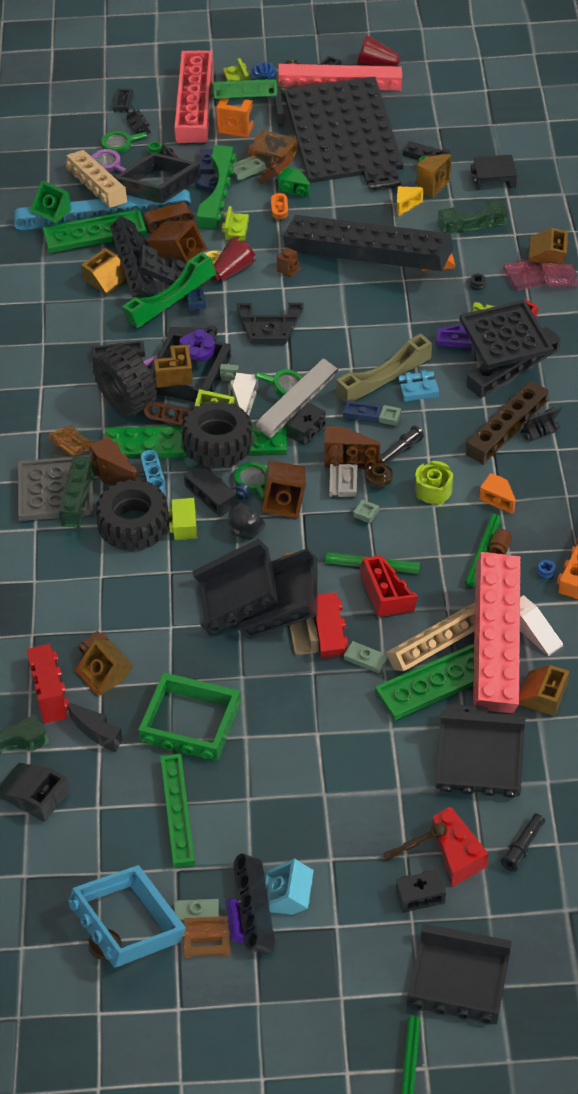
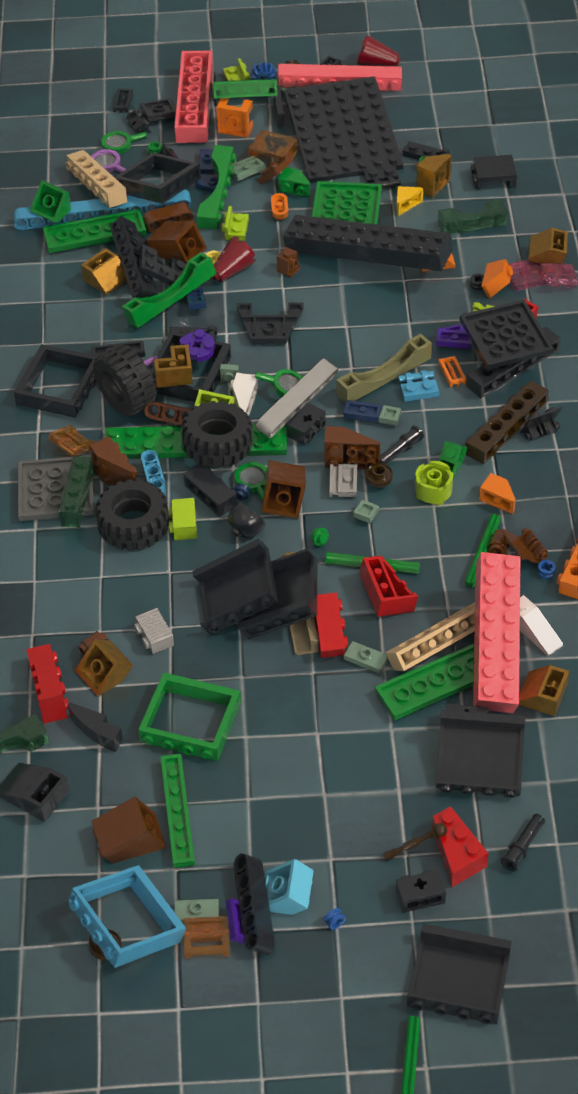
(45, 353): none -> black window
(128, 831): none -> reddish brown slope
(154, 631): none -> light grey brick
(158, 110): none -> black plate
(319, 536): none -> green plate
(334, 918): none -> blue bush
(348, 201): none -> green plate
(453, 455): none -> green slope
(455, 380): none -> orange tile
(496, 277): none -> orange slope
(527, 546): none -> reddish brown hinge

